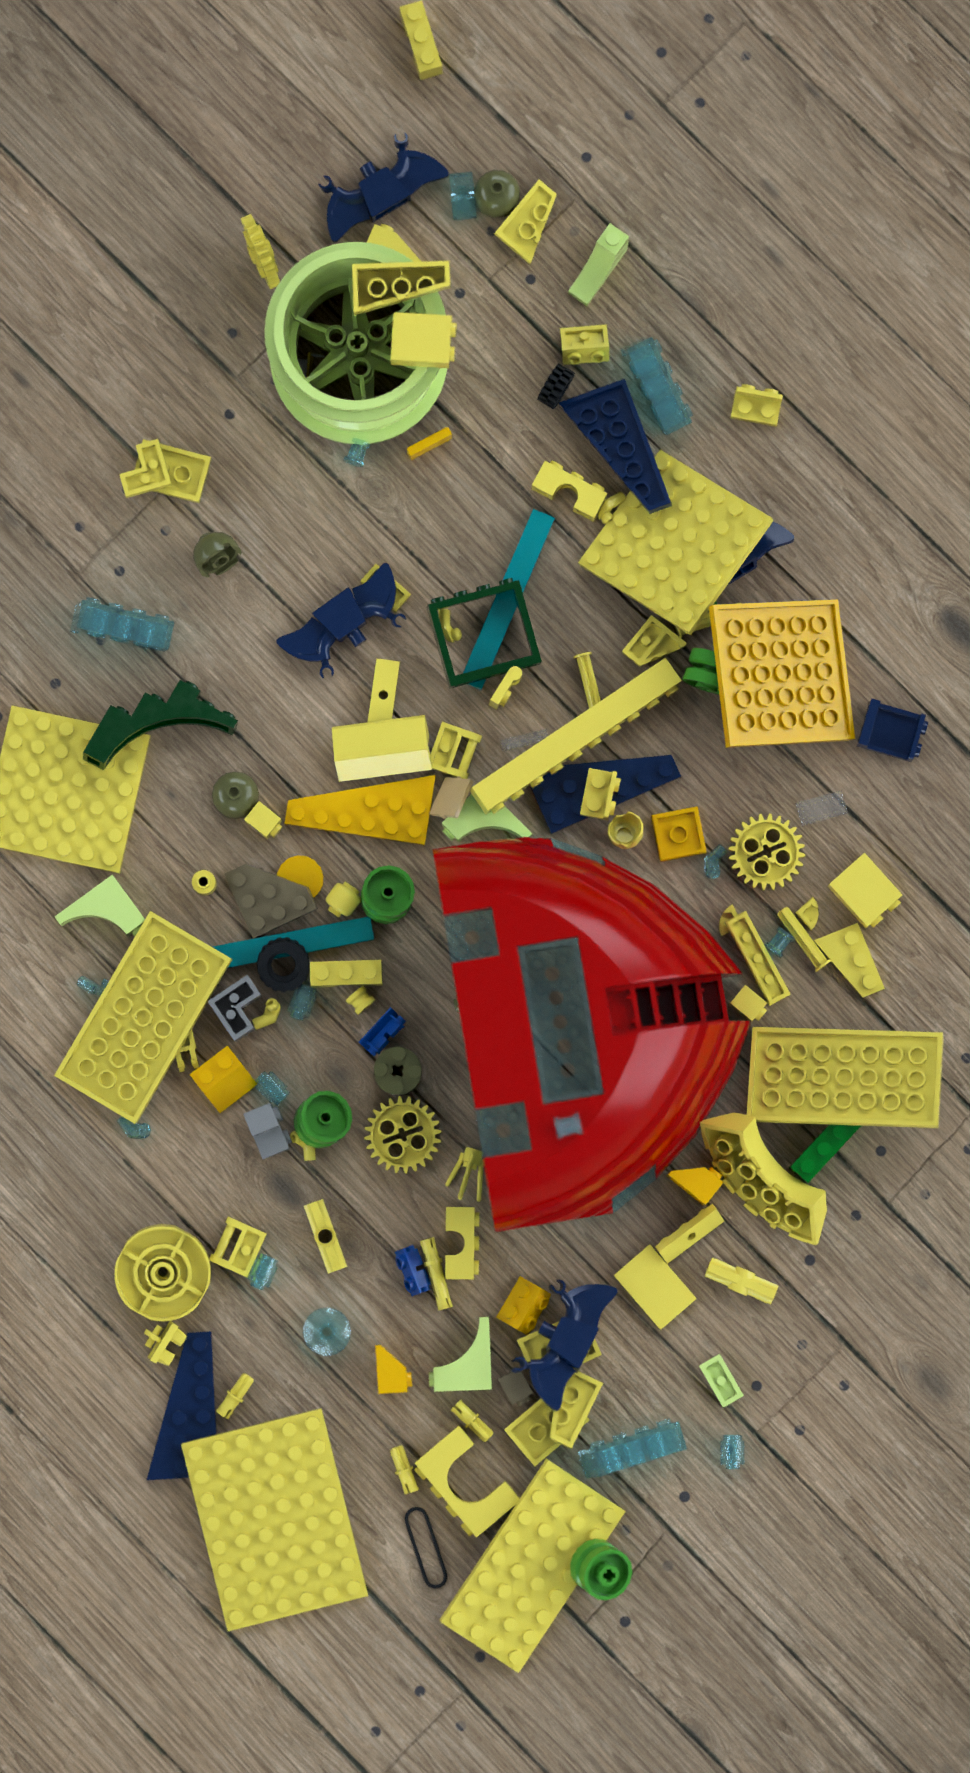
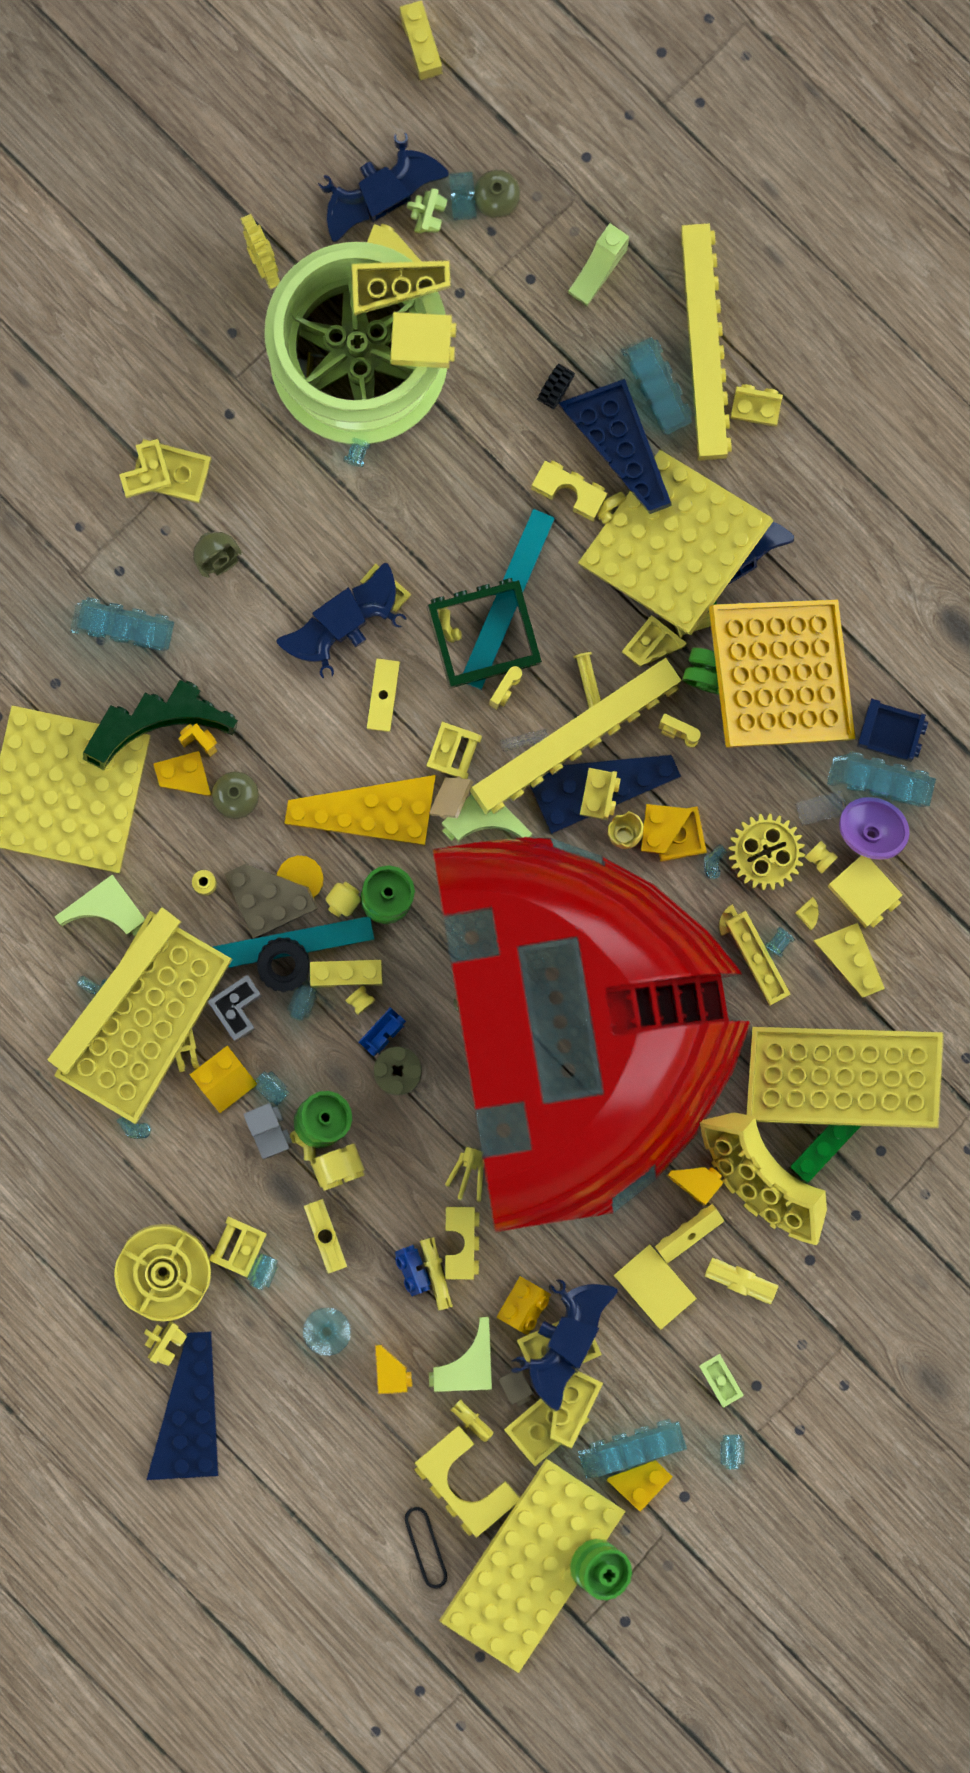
(114, 990): none -> light yellow tile
(183, 774): none -> yellow wing
(204, 738): none -> yellow bracket
(235, 1396): light yellow axle -> none
(264, 821): light yellow brick -> none
(270, 1014): light yellow arm -> none
(274, 1519): light yellow plate -> none
(338, 1165): none -> light yellow brick
(381, 748): light yellow slope -> none
(395, 1114): light yellow gear -> none
(404, 1469): light yellow axle -> none
(429, 443): yellow tile -> none
(430, 202): none -> yellowish green hips
(526, 222): light yellow wing -> none
(568, 1125): clear light blue bush -> none
(584, 344): light yellow bracket -> none
(641, 1483): none -> yellow wing
(662, 827): none -> yellow wing
(673, 727): none -> light yellow plate
(704, 342): none -> light yellow brick
(749, 1004): light yellow brick -> none
(803, 938): light yellow axle -> none
(821, 857): none -> light yellow wheel
(878, 820): none -> medium lavender dish
(882, 779): none -> clear light blue wedge

